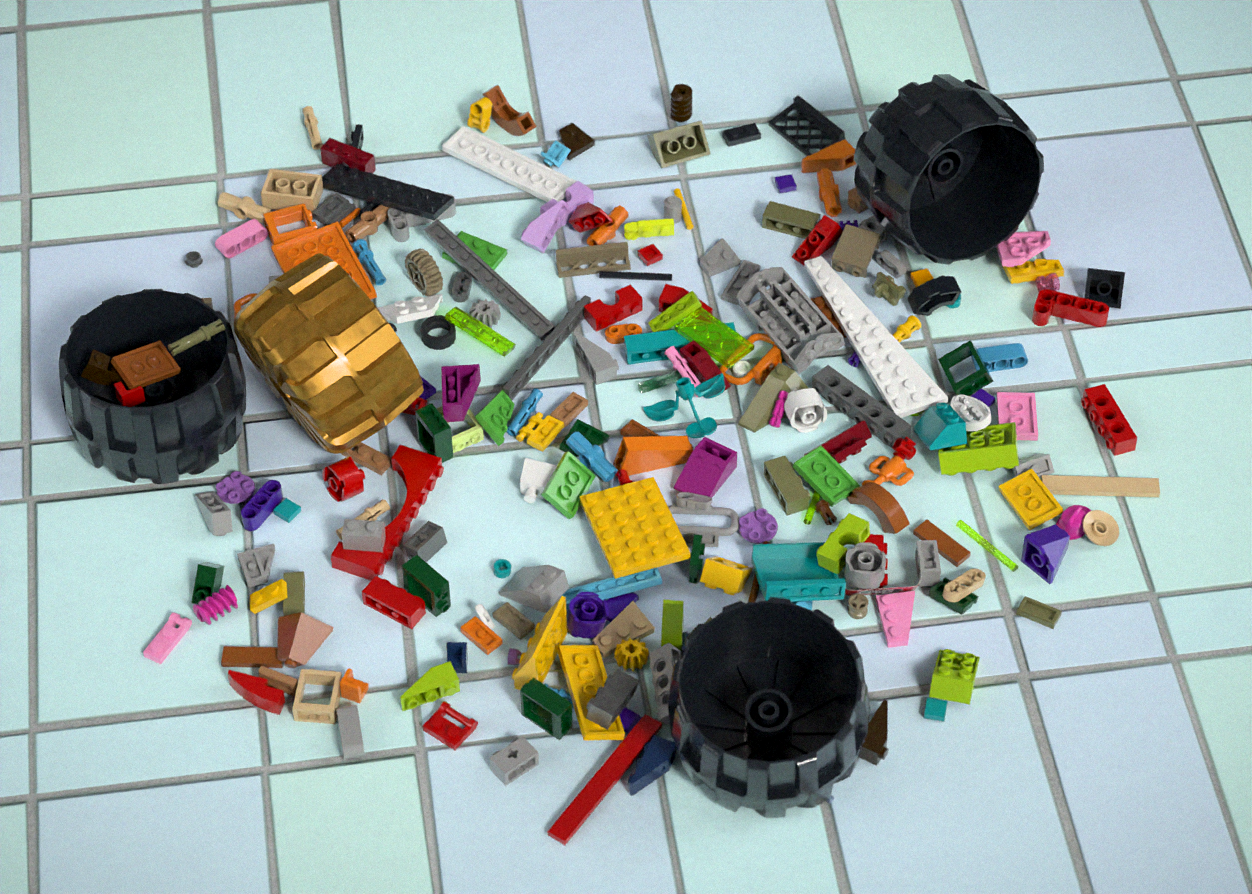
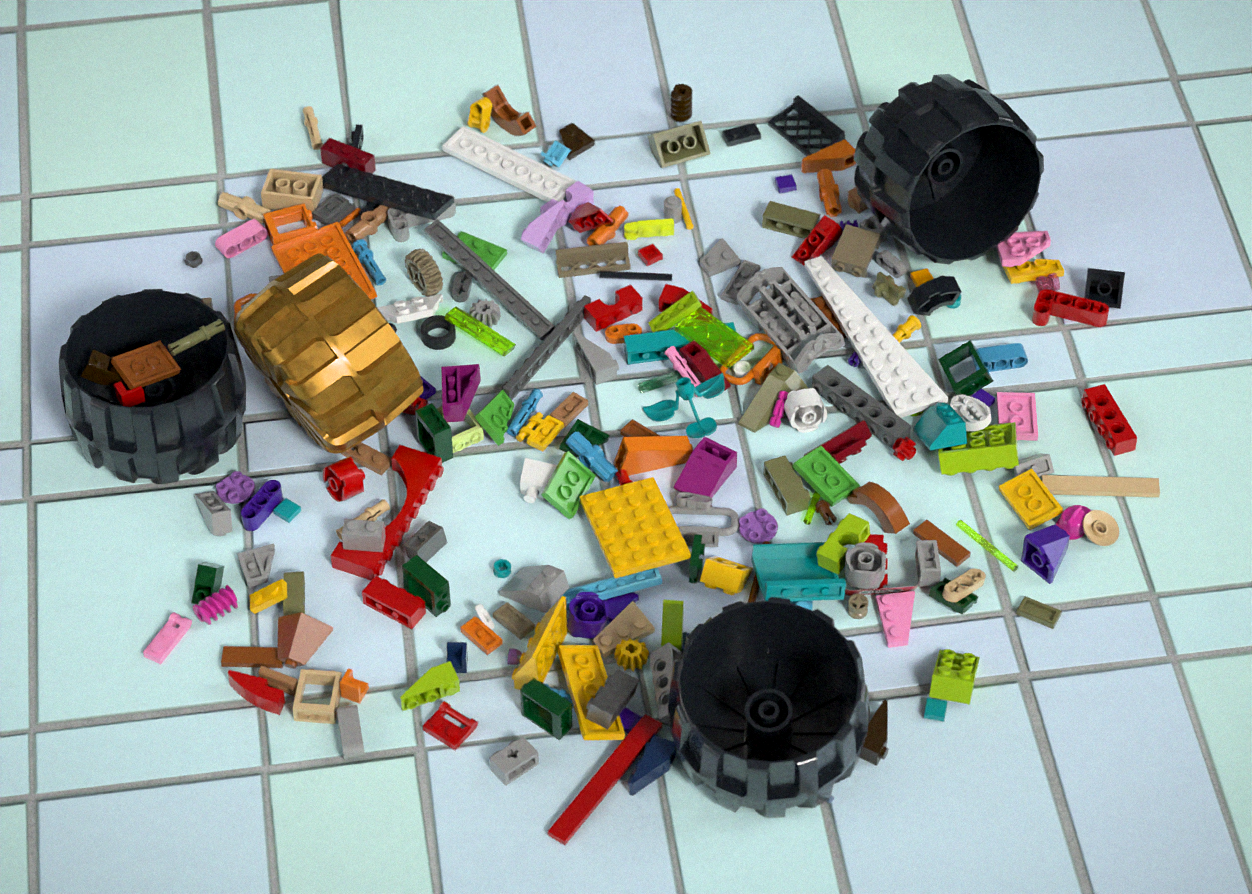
(890, 471): orange piece -> none

